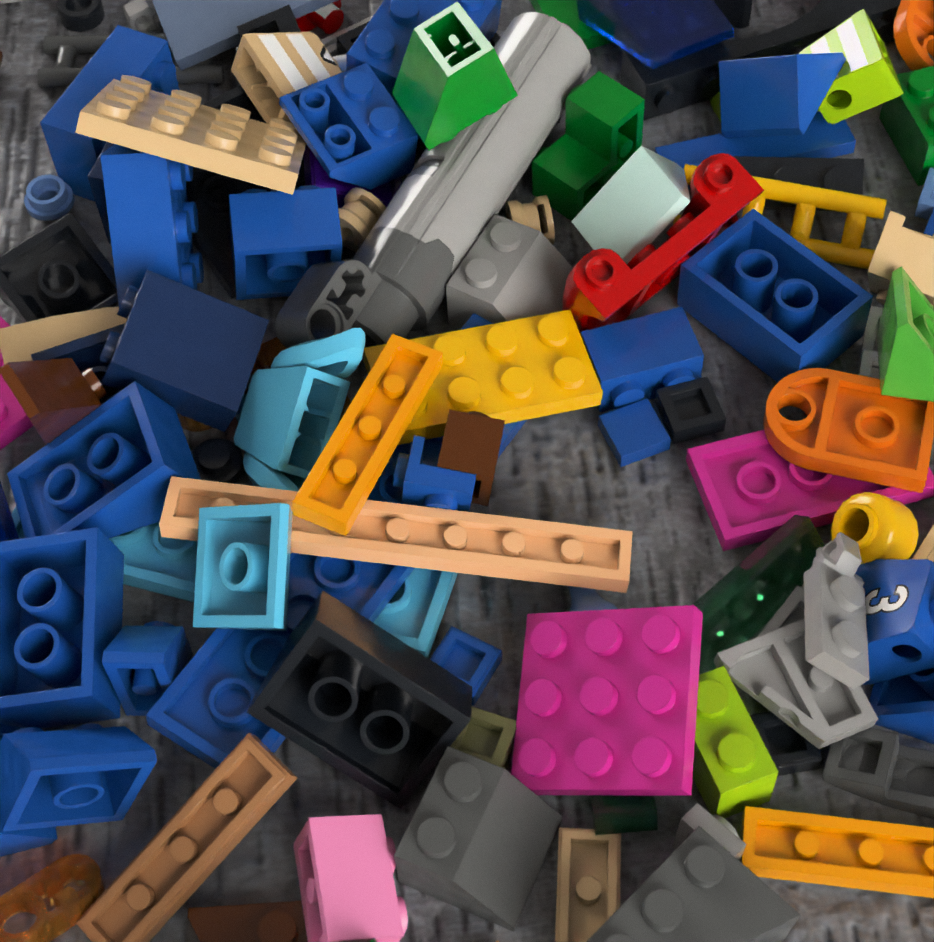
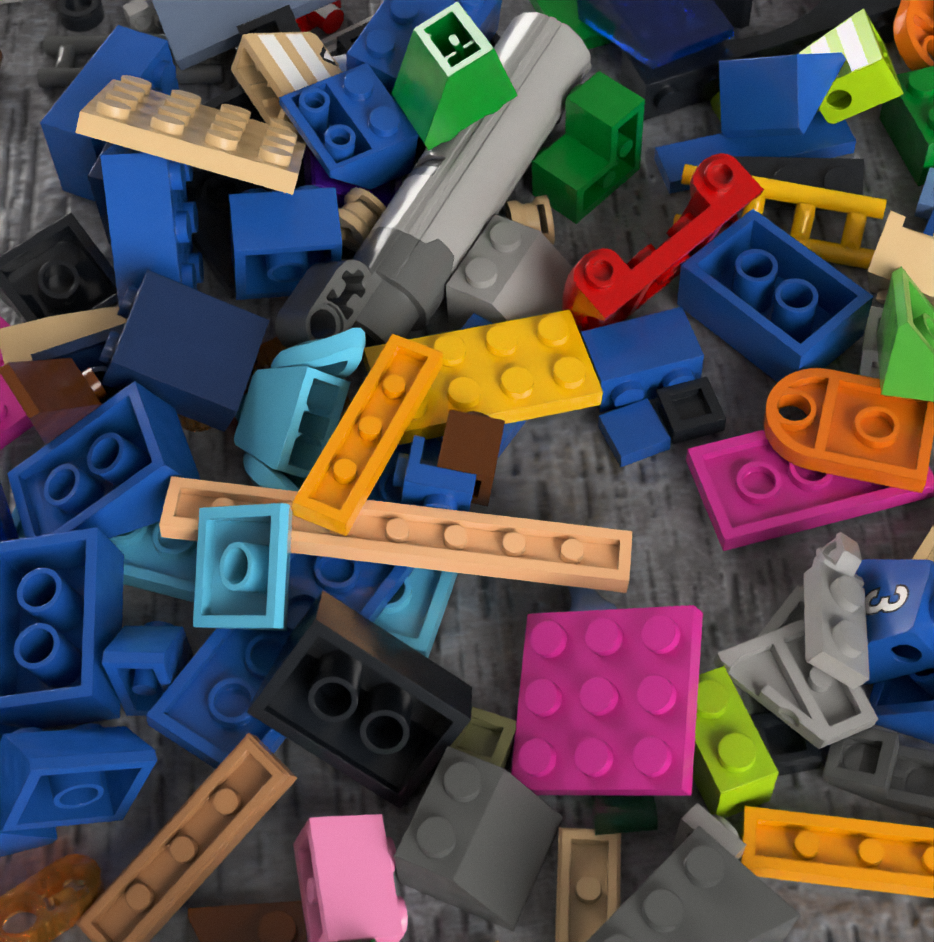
(48, 198): medium blue plate -> none
(218, 460): black plate -> none
(468, 659): blue tile -> none
(634, 204): light aqua slope -> none
(756, 588): clear green plate -> none
(878, 525): yellow head -> none

